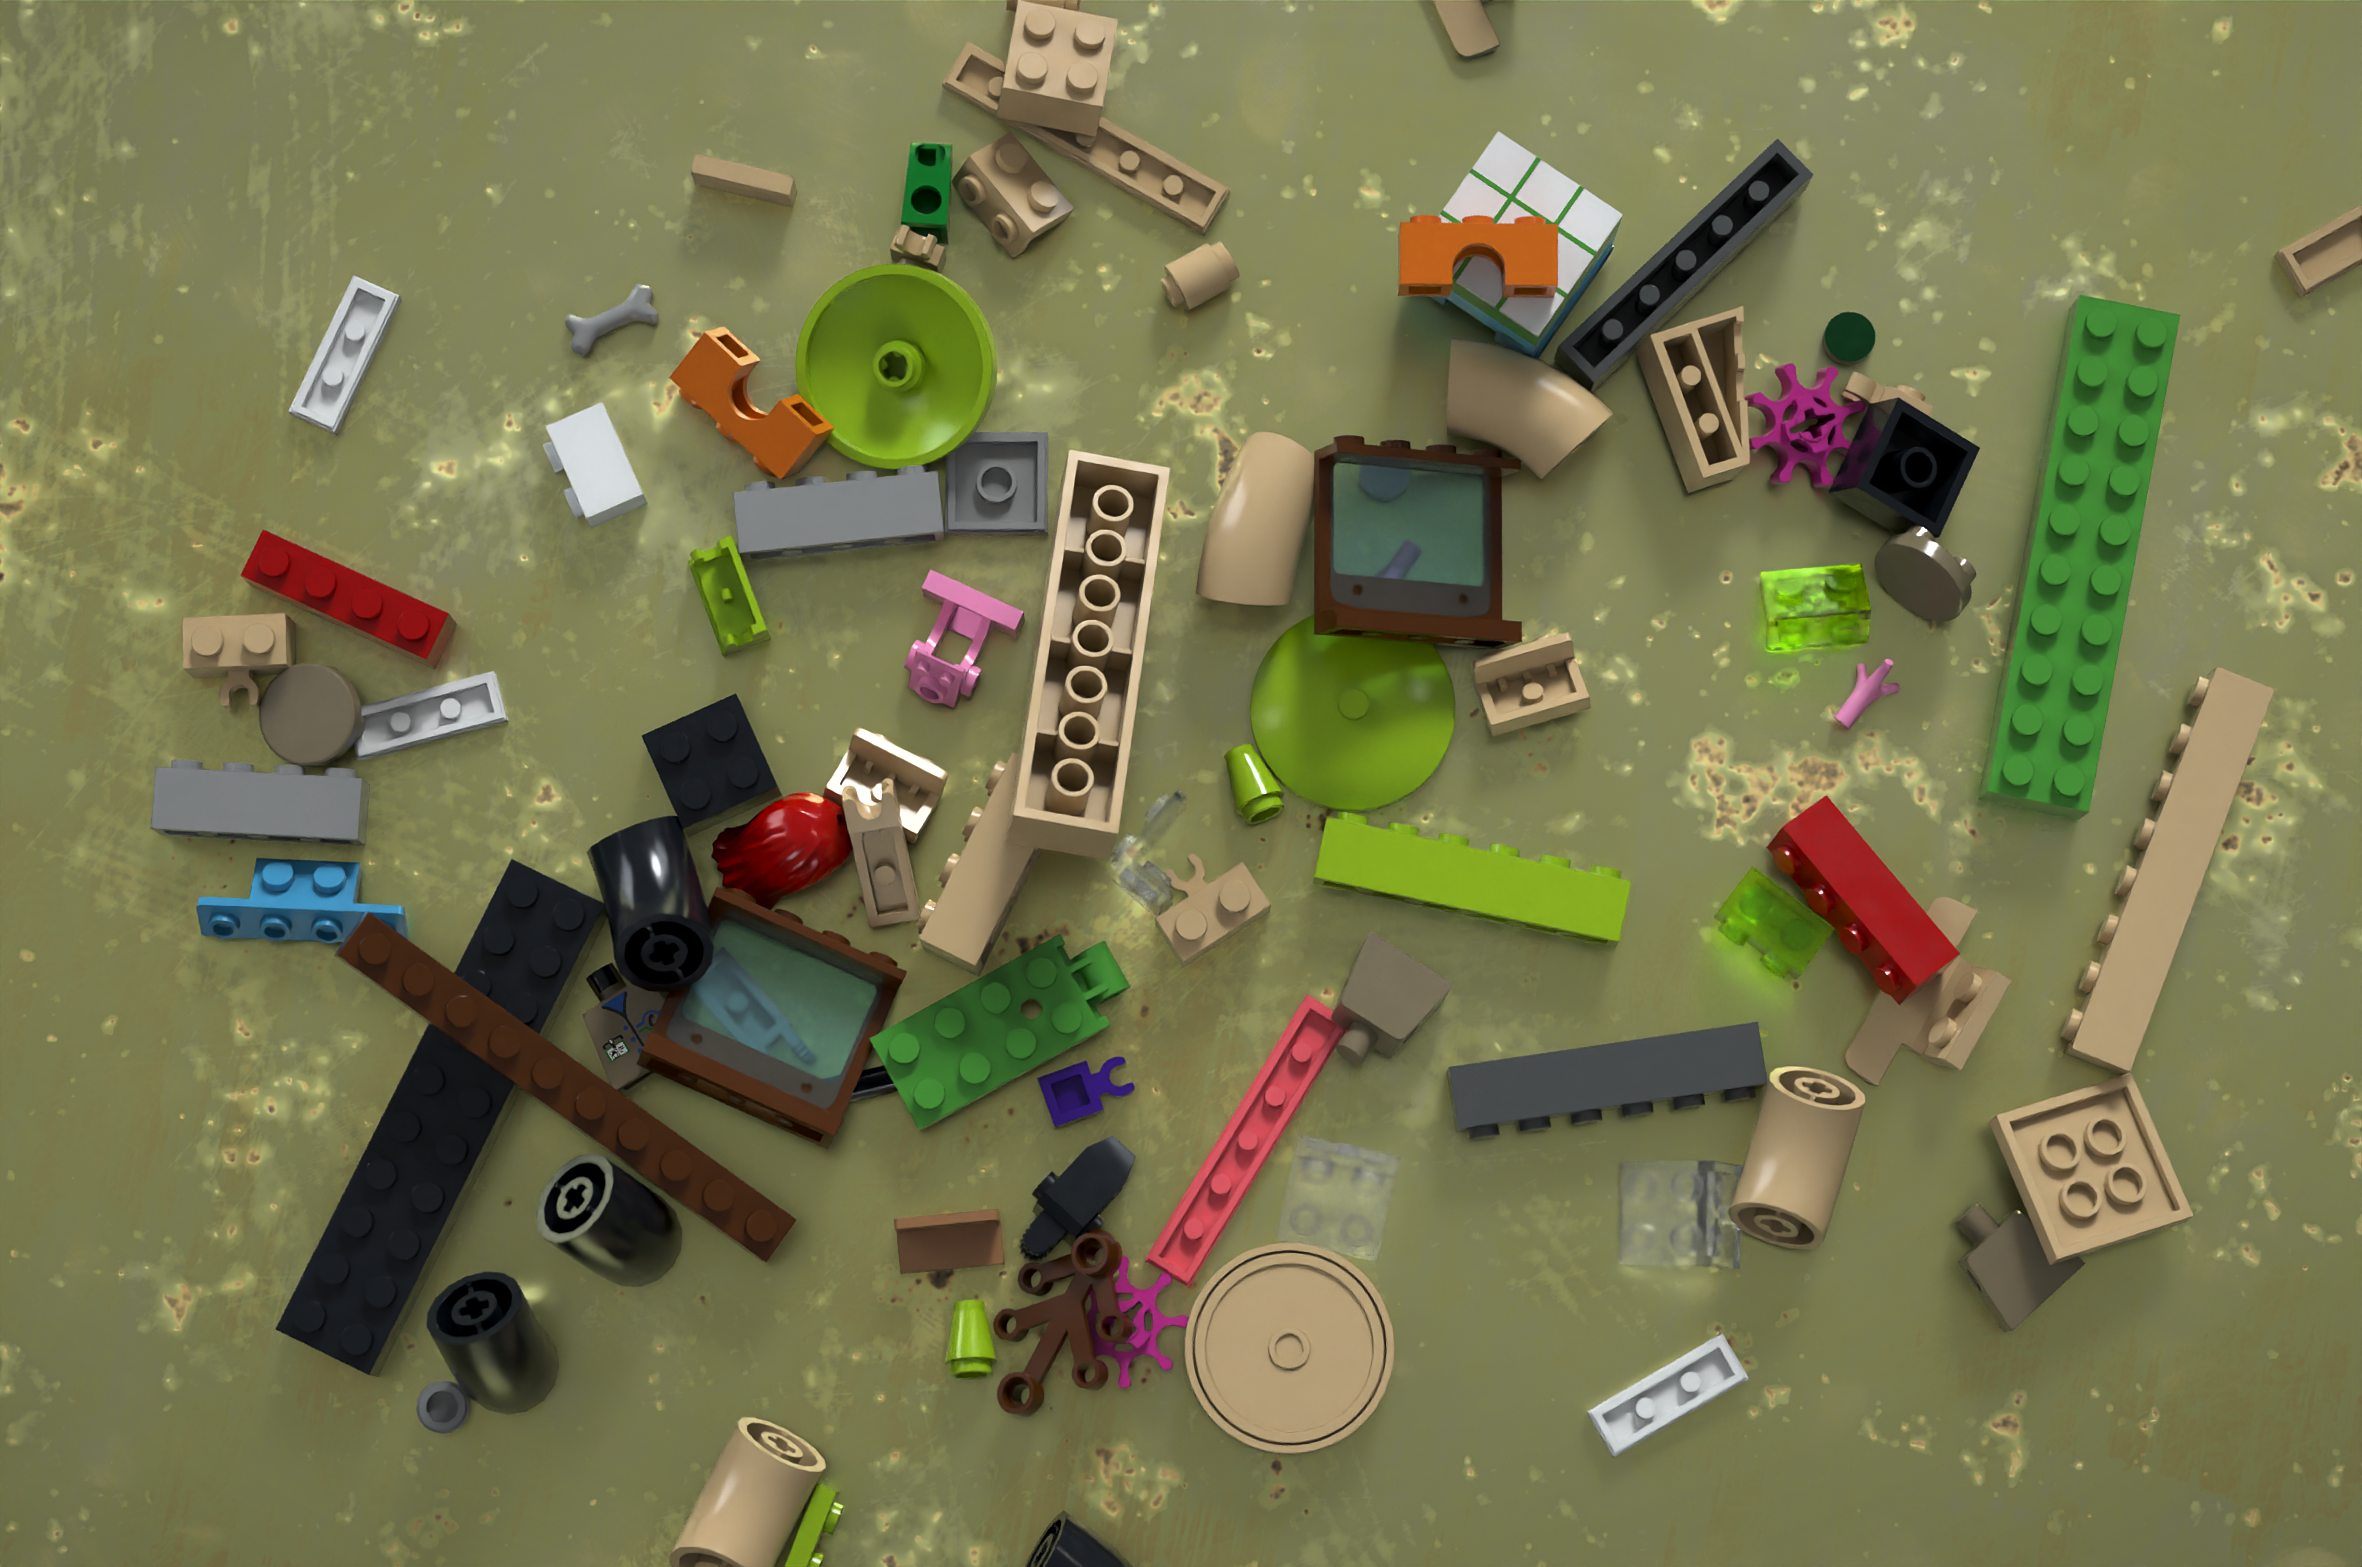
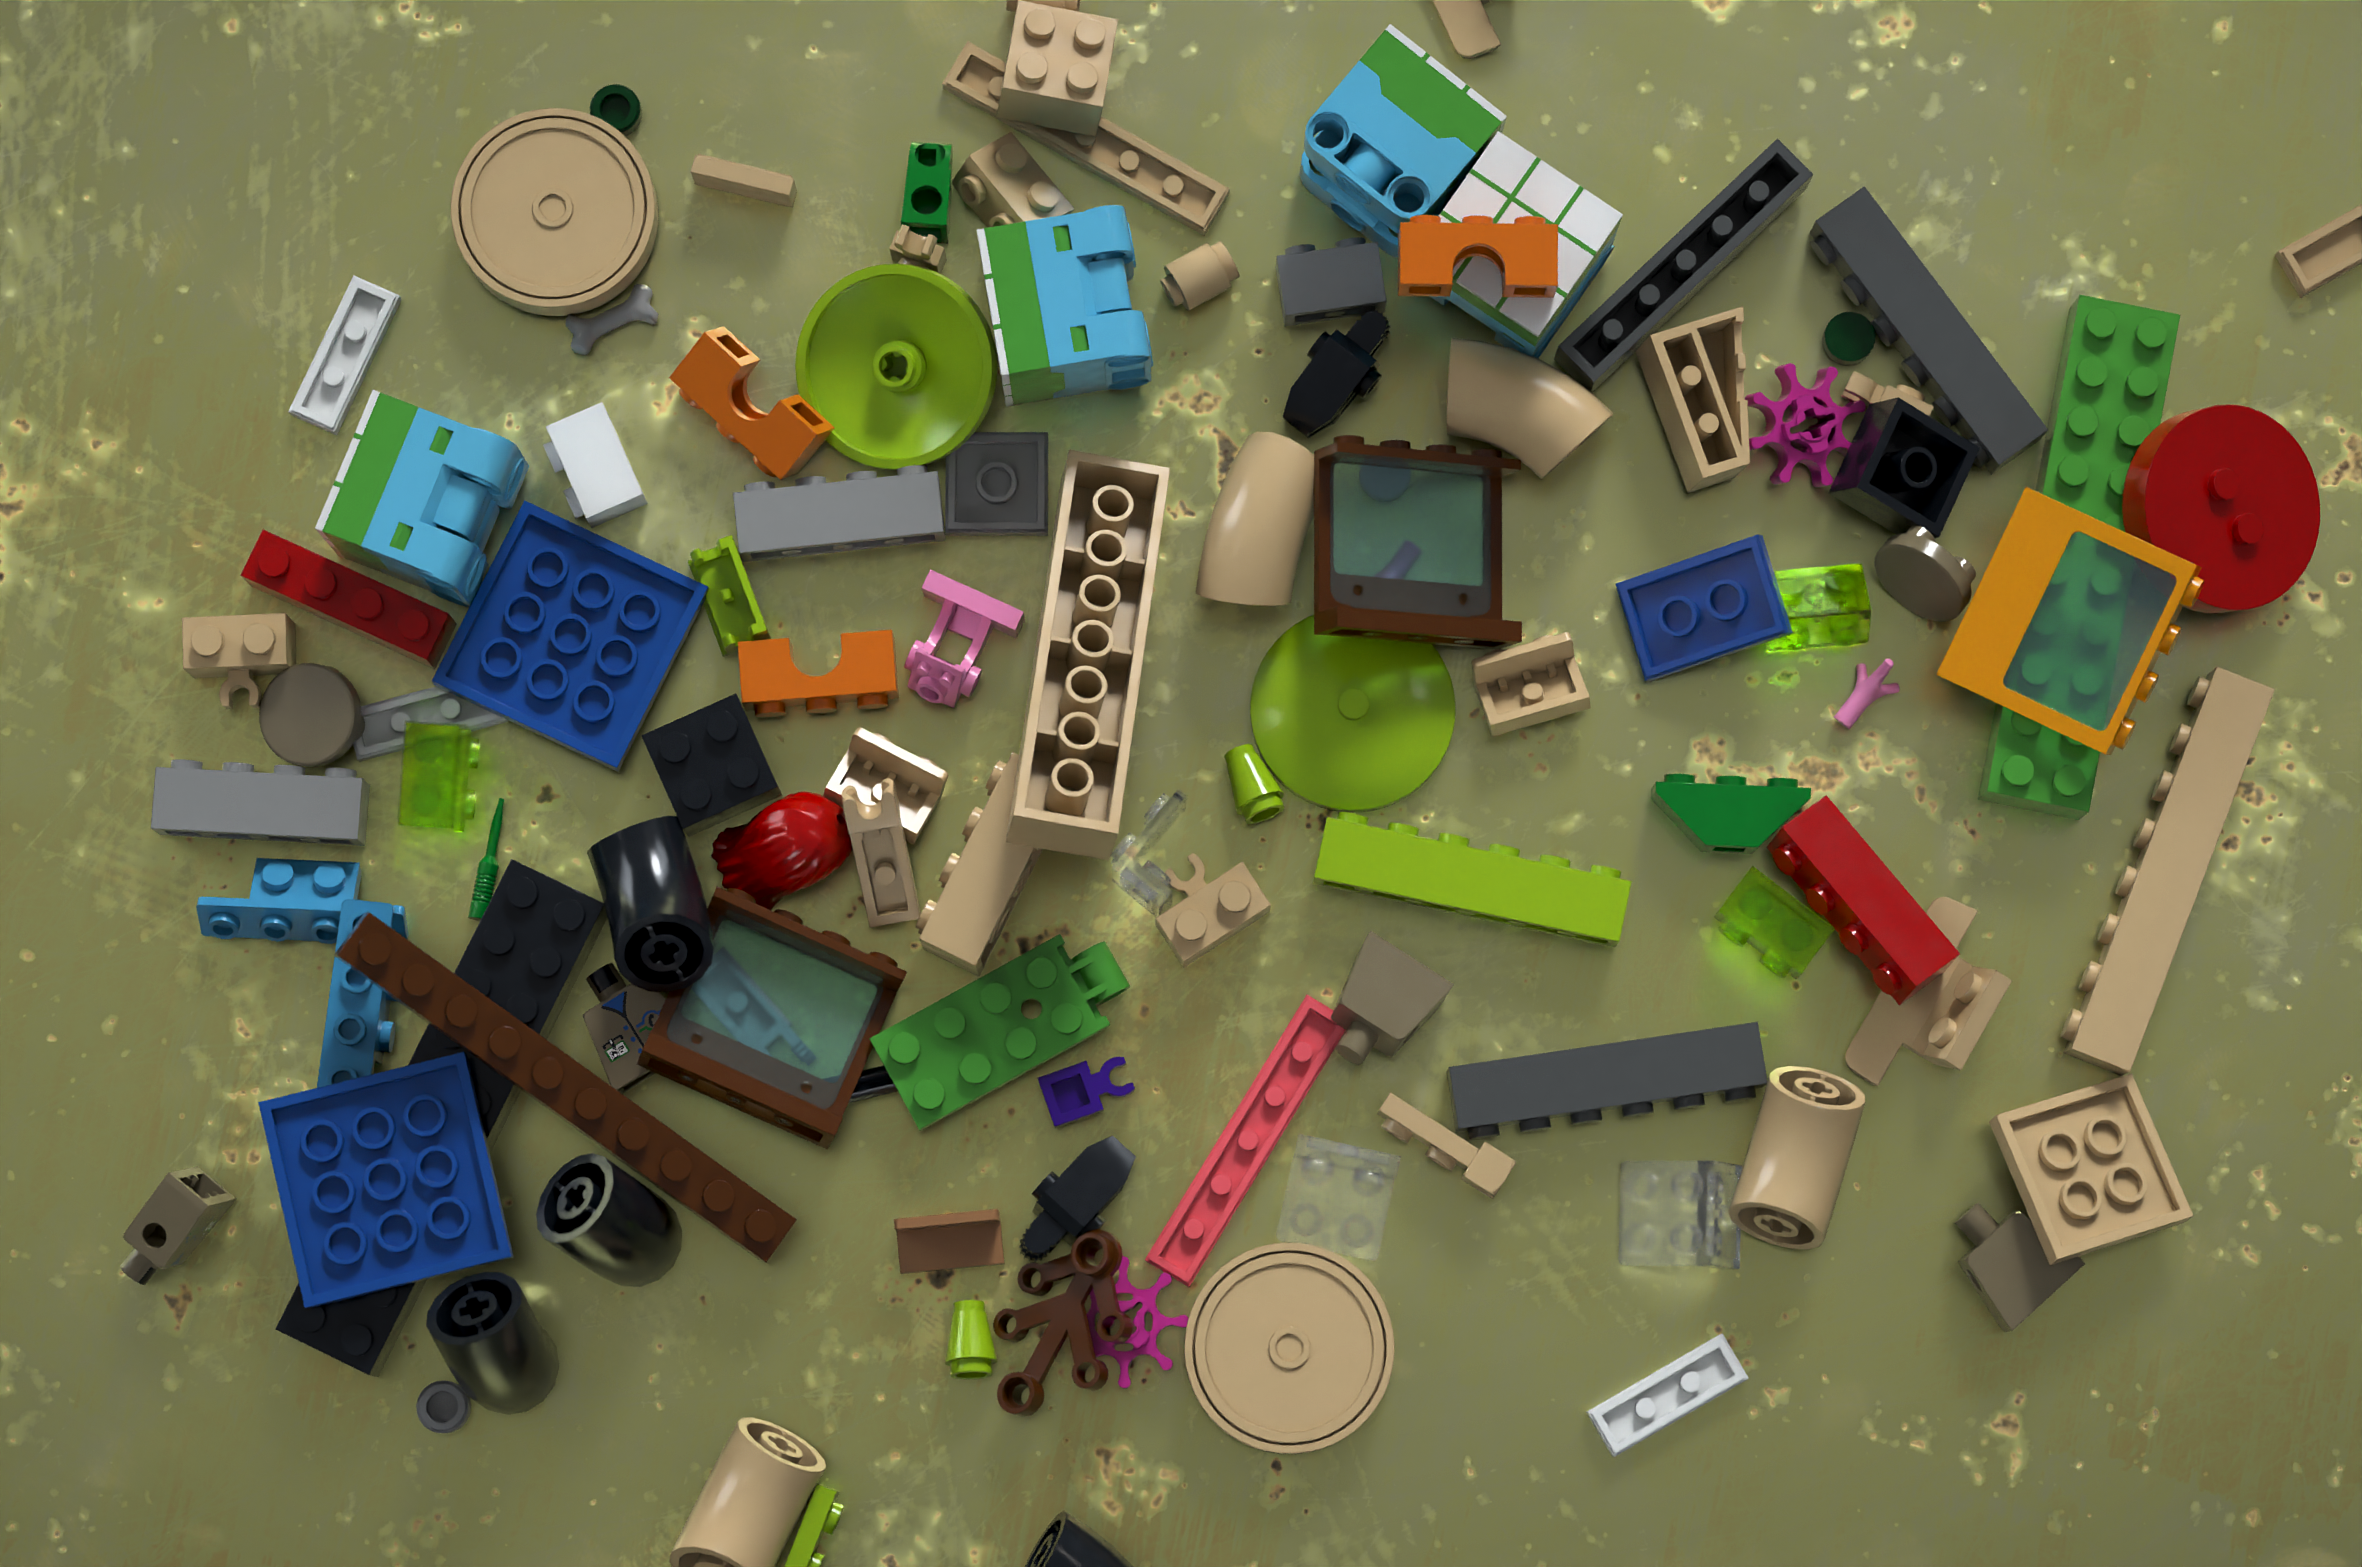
(186, 1209): none -> dark tan torso
(357, 1010): none -> dark azure bracket
(385, 1180): none -> blue plate
(421, 497): none -> medium azure piece
(436, 775): none -> clear neon green bracket
(487, 869): none -> green piece
(554, 212): none -> tan brick
(571, 636): none -> blue plate
(617, 107): none -> dark green tile
(862, 676): none -> orange arch
(1064, 305): none -> medium azure piece
(1330, 281): none -> light grey brick
(1338, 373): none -> black hinge
(1395, 139): none -> medium azure piece
(1483, 1167): none -> tan plate
(1704, 608): none -> blue tile
(1728, 813): none -> green slope
(1926, 330): none -> dark grey brick
(2071, 622): none -> panel
(2229, 497): none -> red brick

